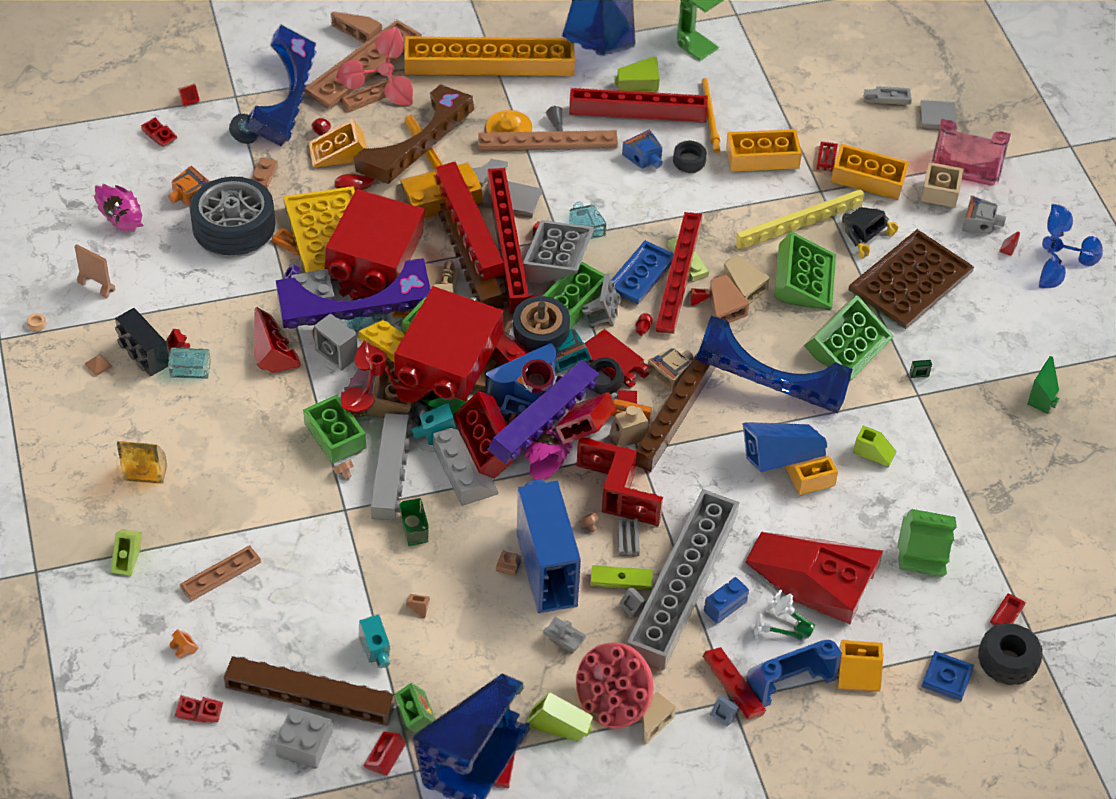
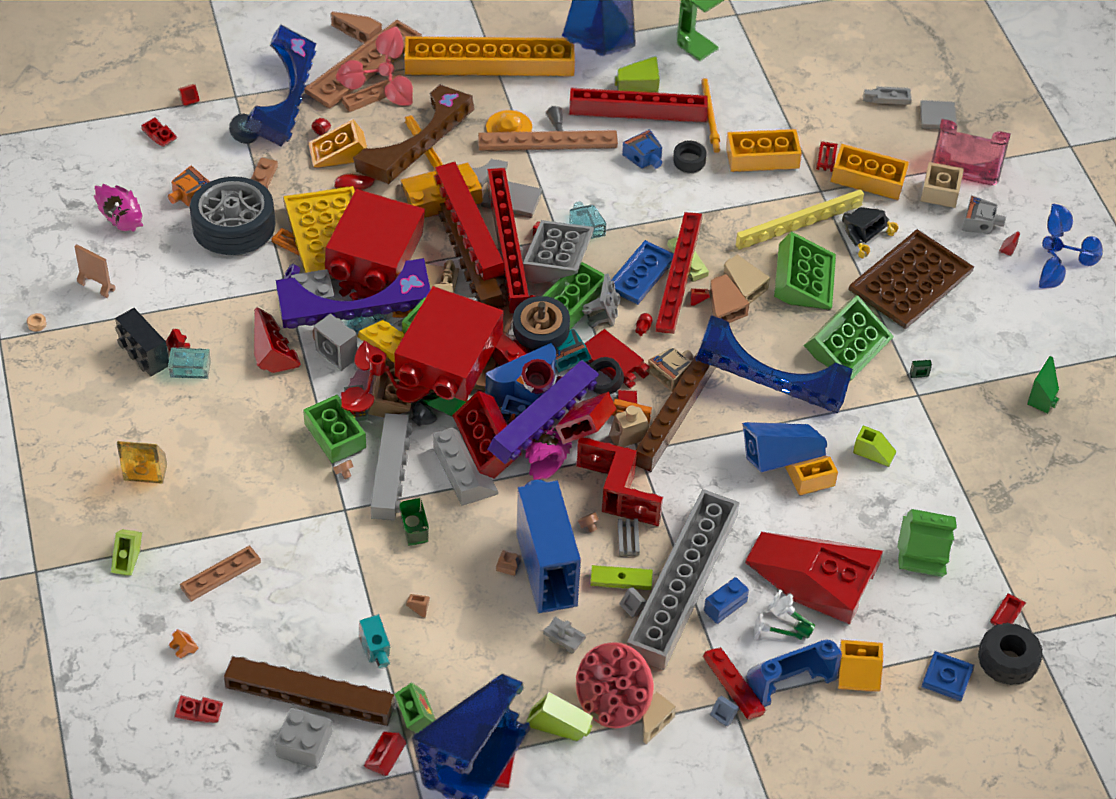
(98, 364): nougat slope -> none
(433, 422): teal torso -> none

